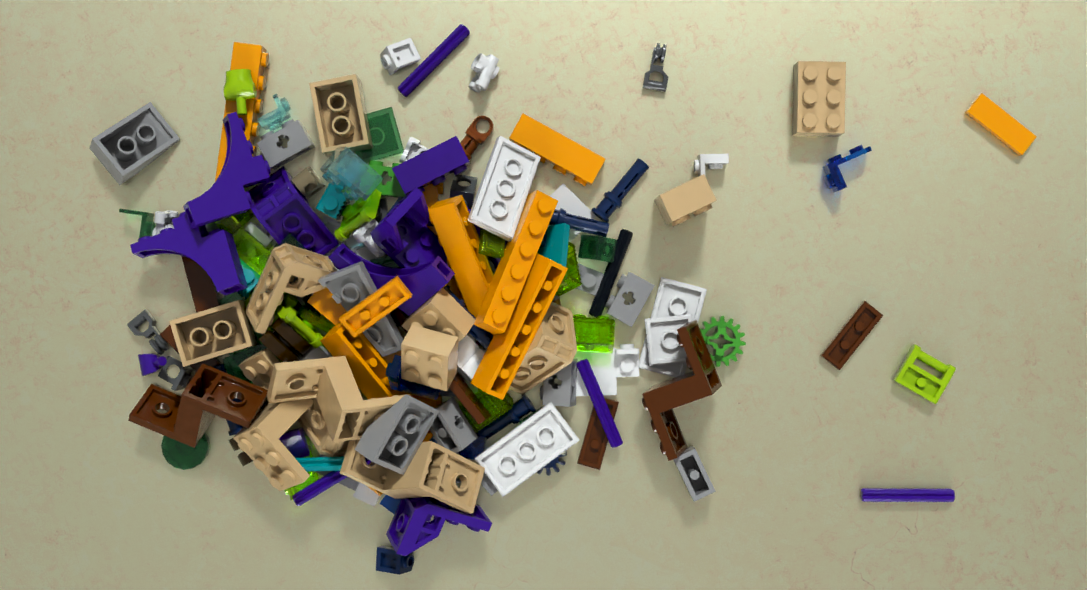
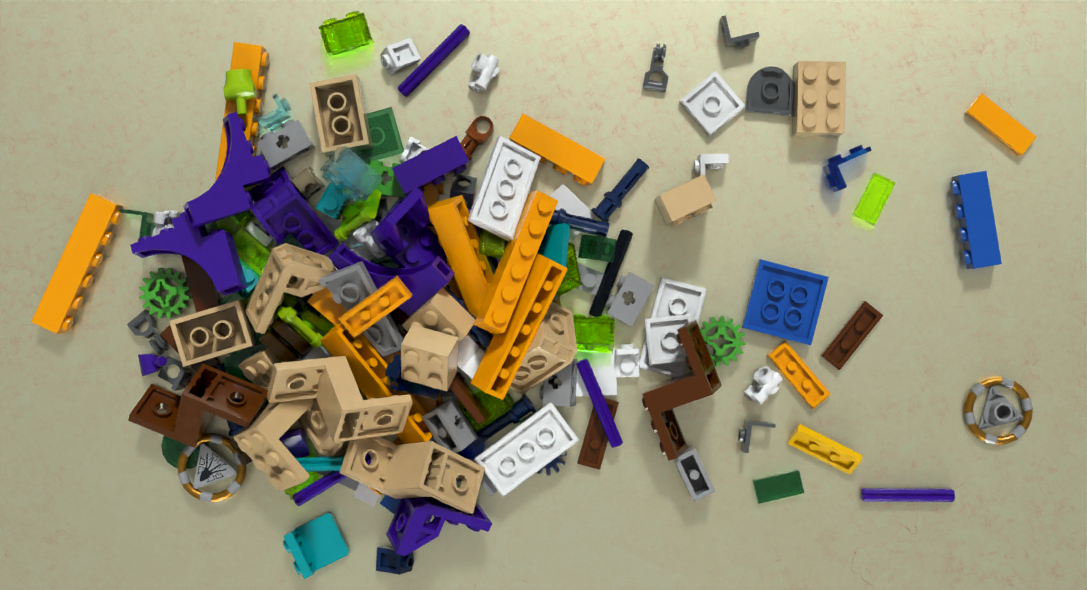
(77, 264): none -> light orange brick
(133, 143): light grey slope -> none
(168, 301): none -> bright green gear
(210, 468): none -> piece
(315, 544): none -> teal bracket
(346, 33): none -> clear neon green brick
(397, 434): light grey slope -> none
(712, 103): none -> white tile
(740, 41): none -> dark grey bracket
(745, 432): none -> dark grey bracket
(766, 384): none -> white plate
(770, 92): none -> dark grey tile
(778, 486): none -> clear green tile
(785, 302): none -> blue plate
(798, 374): none -> light orange tile
(824, 449): none -> yellow plate
(873, 198): none -> clear neon green tile
(921, 381): lime plate -> none
(975, 220): none -> blue brick
(998, 410): none -> light grey piece

